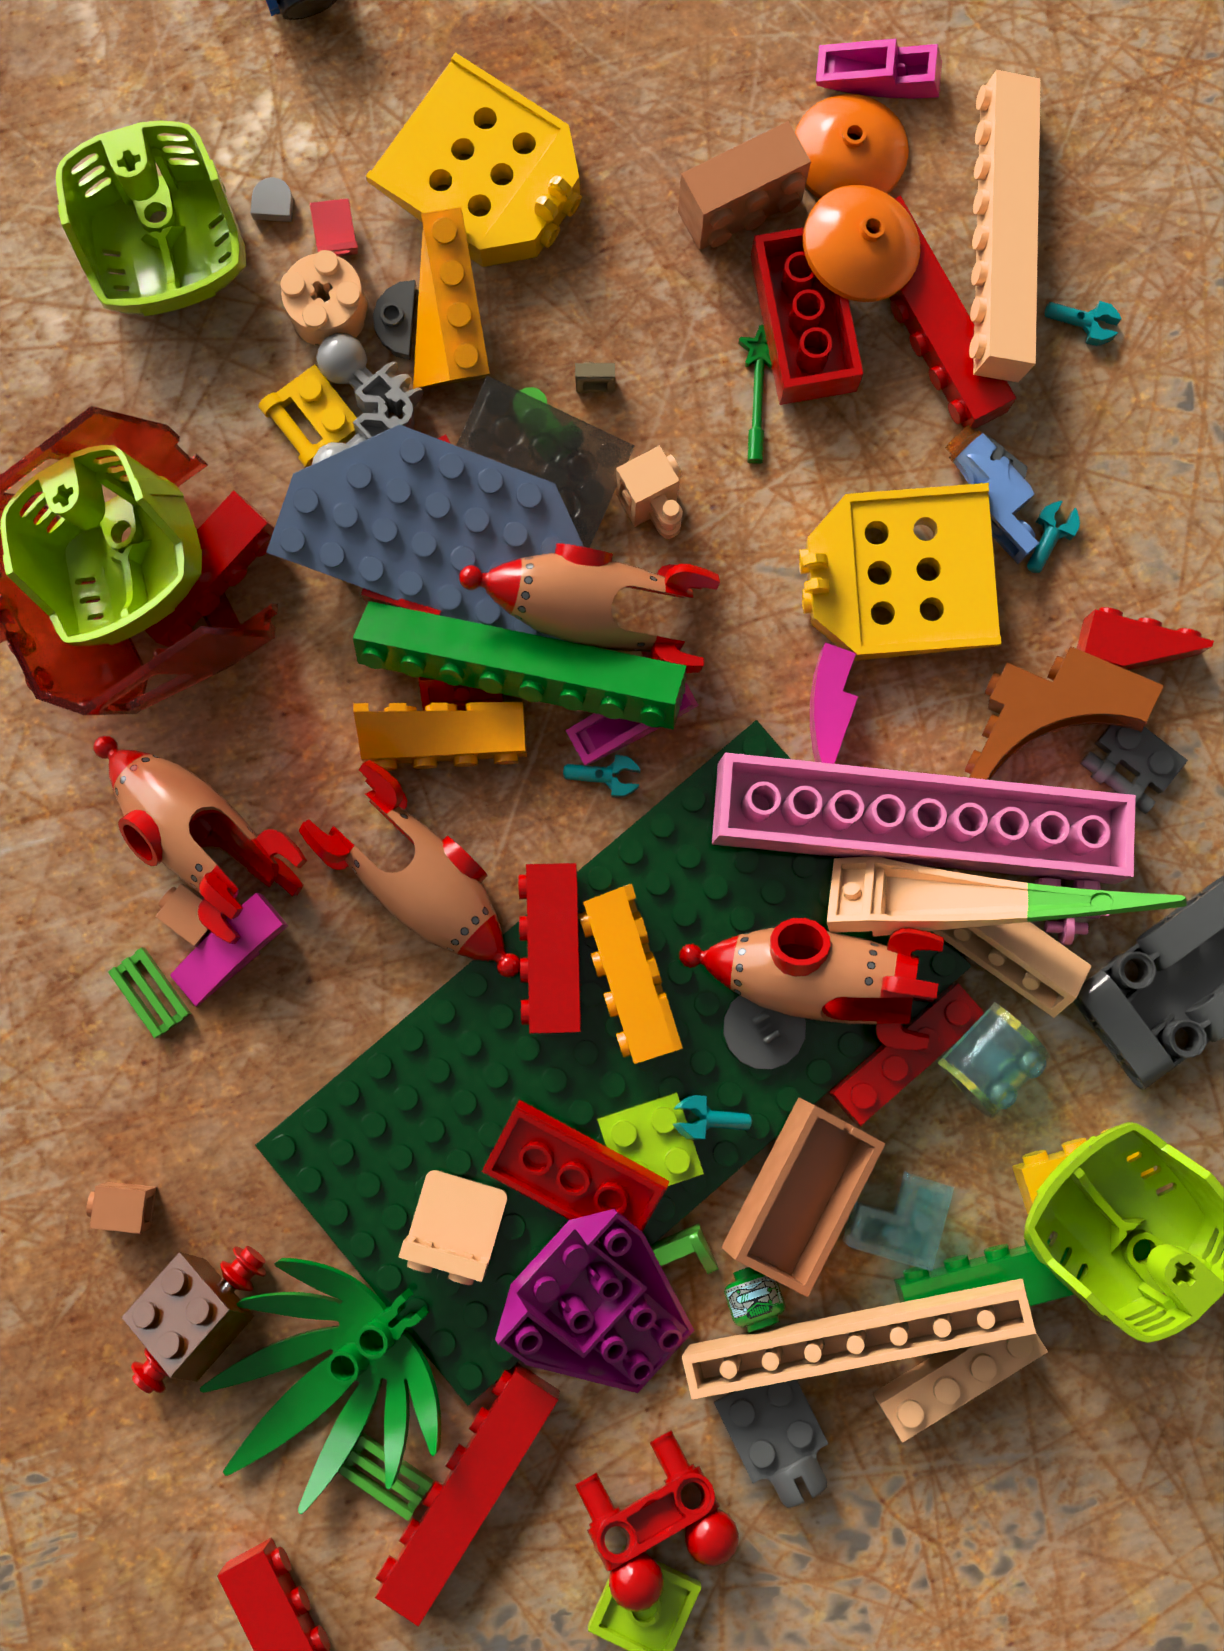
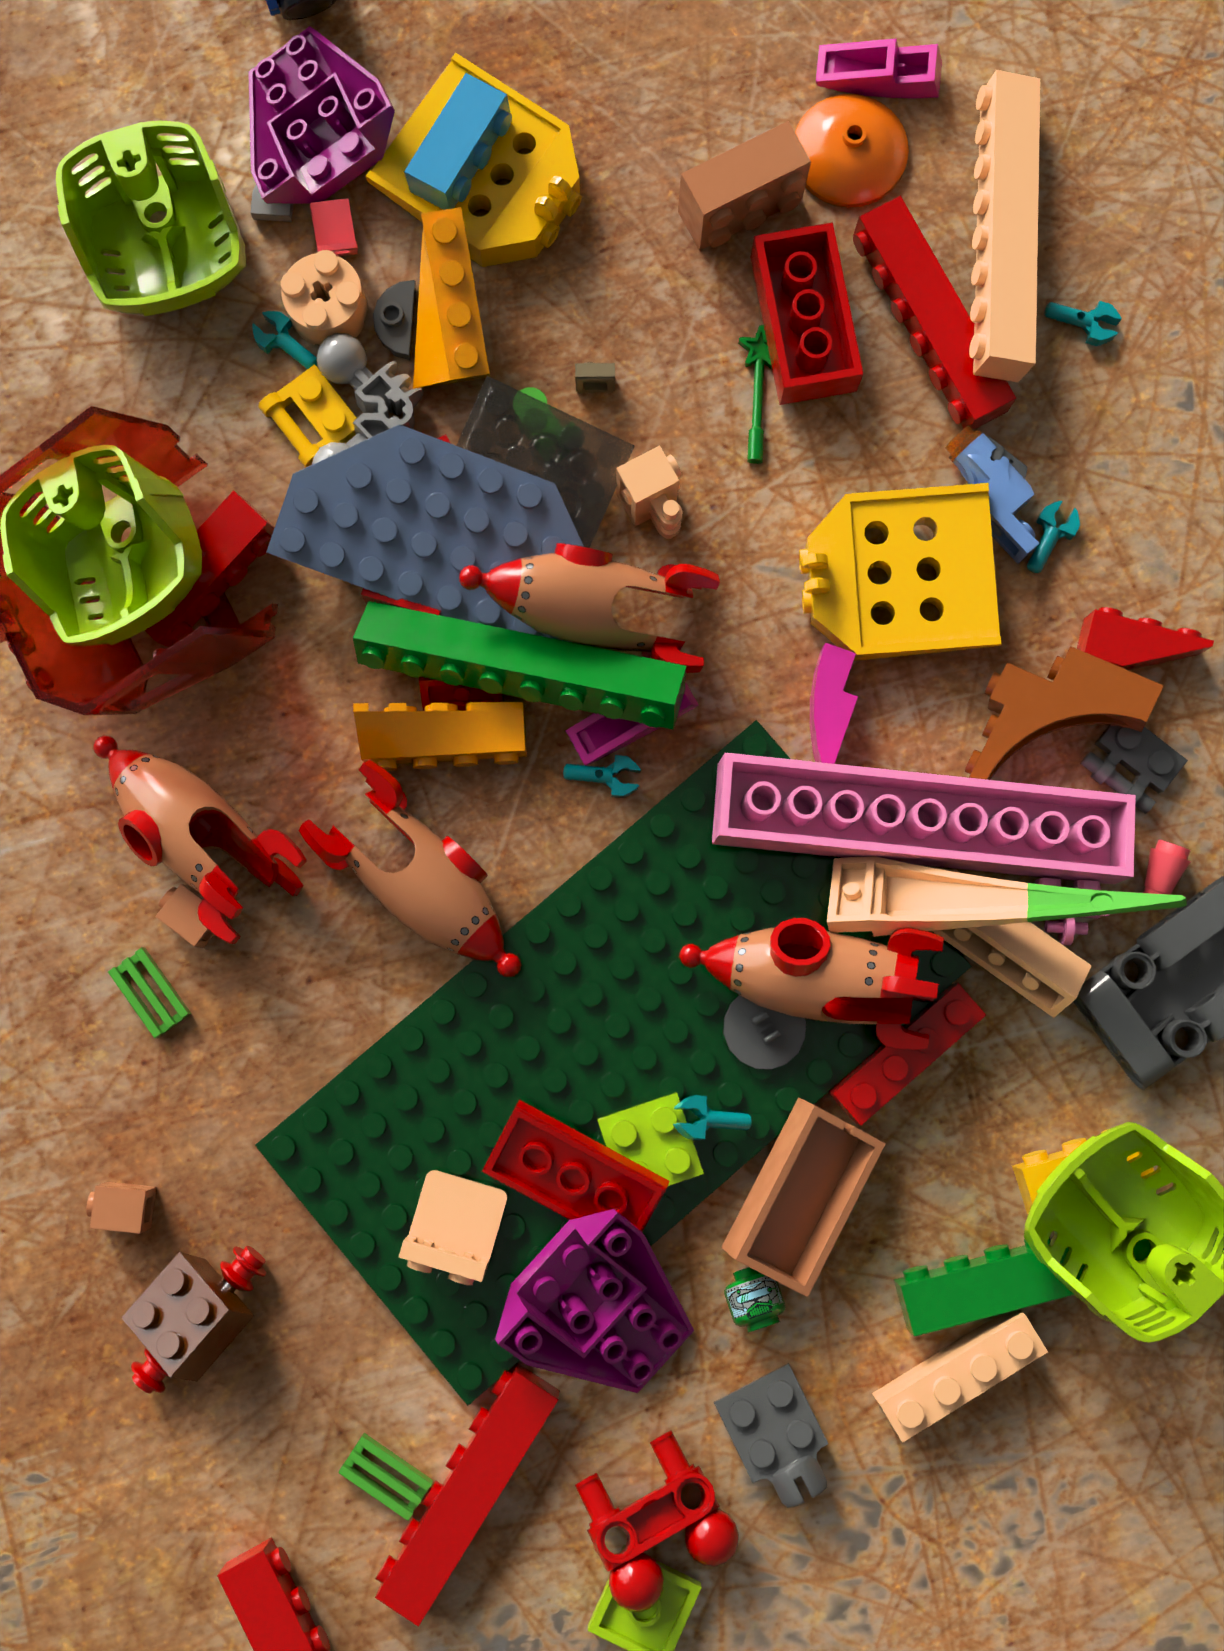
(218, 961): dark pink slope -> none
(283, 340): none -> teal bar
(314, 120): none -> magenta wedge
(365, 1349): green plant -> none
(459, 143): none -> dark azure brick
(552, 948): red brick -> none
(631, 975): light orange wedge -> none
(685, 1243): bright green tile -> none
(849, 256): orange dish -> none
(859, 1339): light nougat brick -> none
(909, 1232): clear light blue brick -> none
(994, 1060): clear light blue brick -> none
(1165, 867): none -> coral cone

